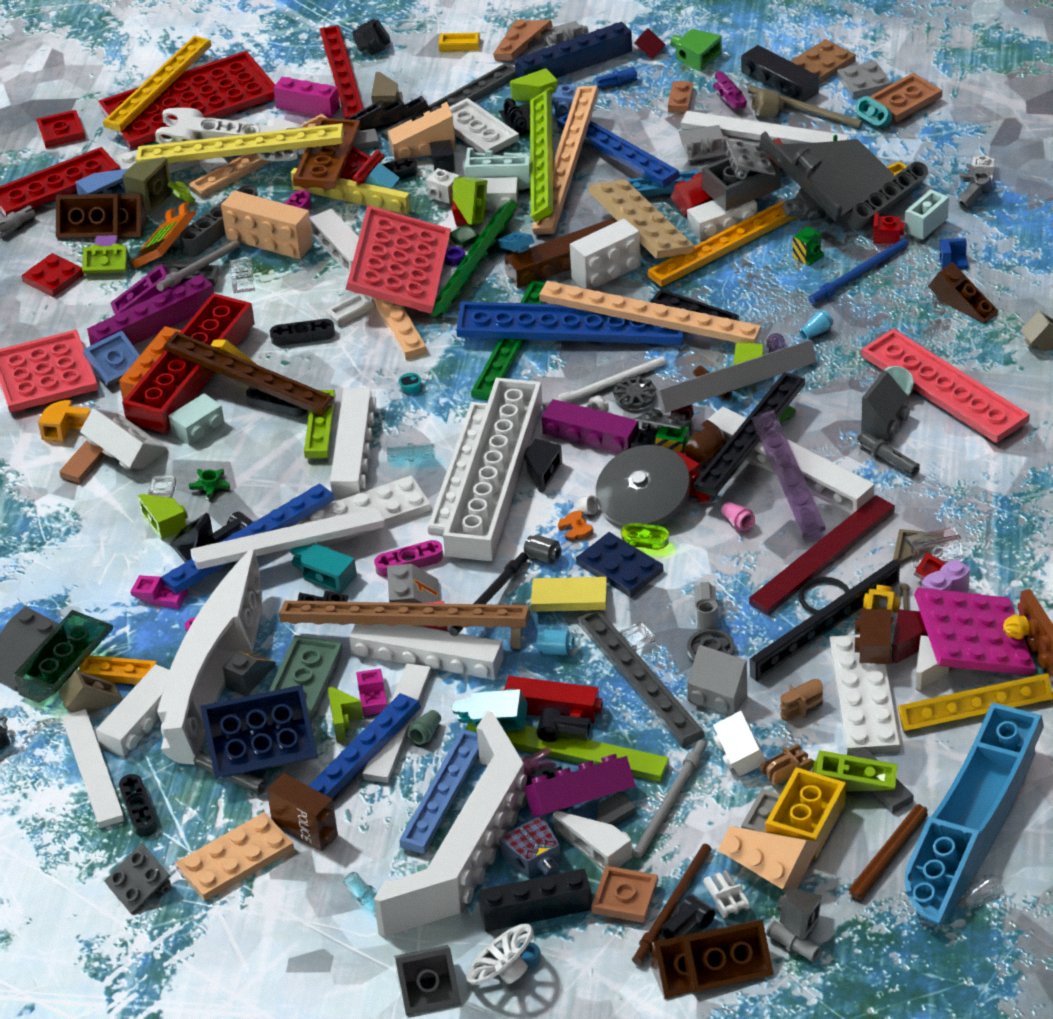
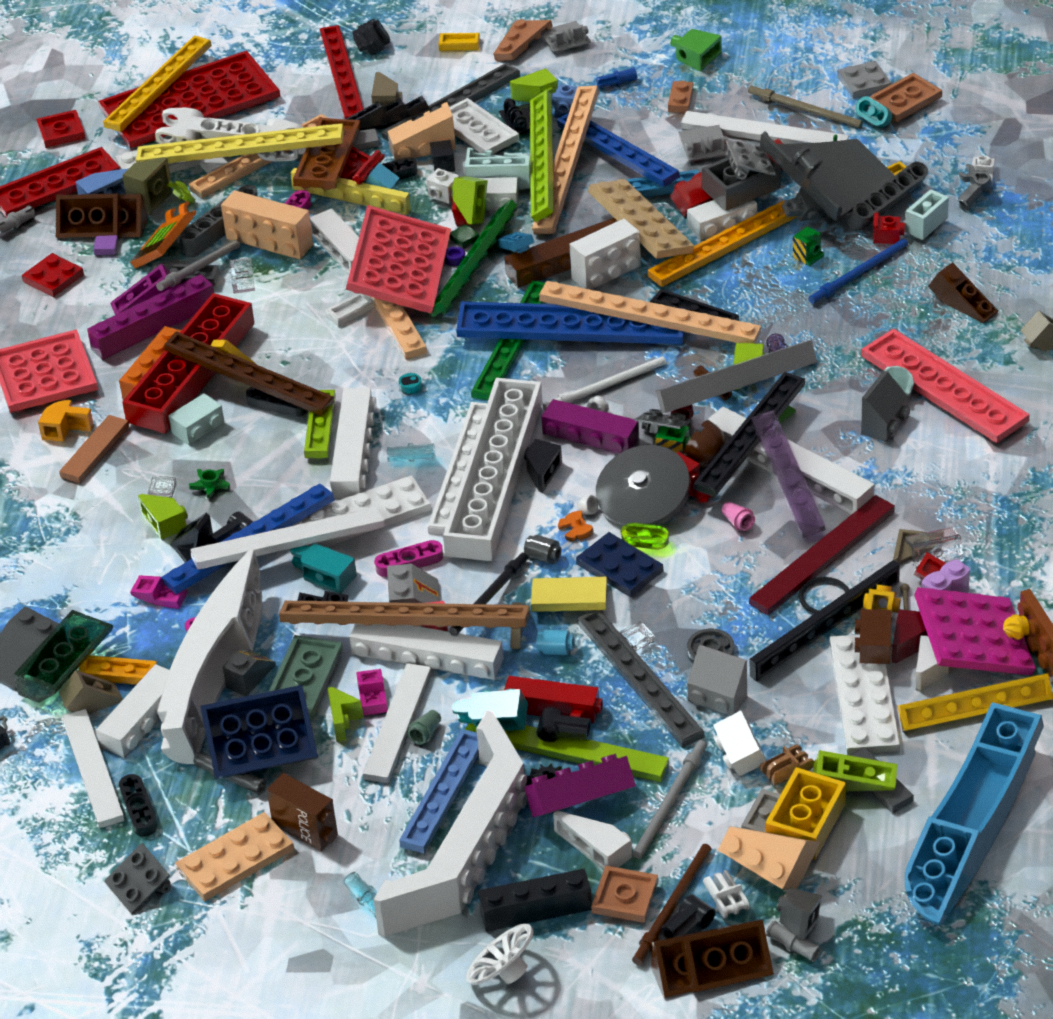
(105, 259): lime bracket -> none
(111, 357): medium blue plate -> none
(121, 439): white slope -> none
(288, 333): black beam -> none
(306, 97): dark pink brick -> none
(366, 745): blue plate -> none
(427, 979): dark grey slope -> none
(531, 955): dark azure tile -> none
(532, 848): sand blue torso -> none
(534, 761): clear pink piece -> none
(578, 52): dark blue brick -> none
(615, 809): dark grey tile -> none
(634, 393): dark grey wheel -> none
(643, 437): black plate -> none
(649, 43): dark red panel -> none
(705, 606): light grey piece -> none
(729, 91): magenta hinge -> none
(767, 103): dark tan head -> none
(779, 74): black brick -> none
(801, 699): medium nougat arm -> none
(817, 324): medium azure cone -> none
(825, 59): medium nougat plate -> none
(880, 449): dark grey pin -> none
(888, 852): dark orange axle -> none
(953, 251): blue panel -> none
(983, 892): clear cone -> none

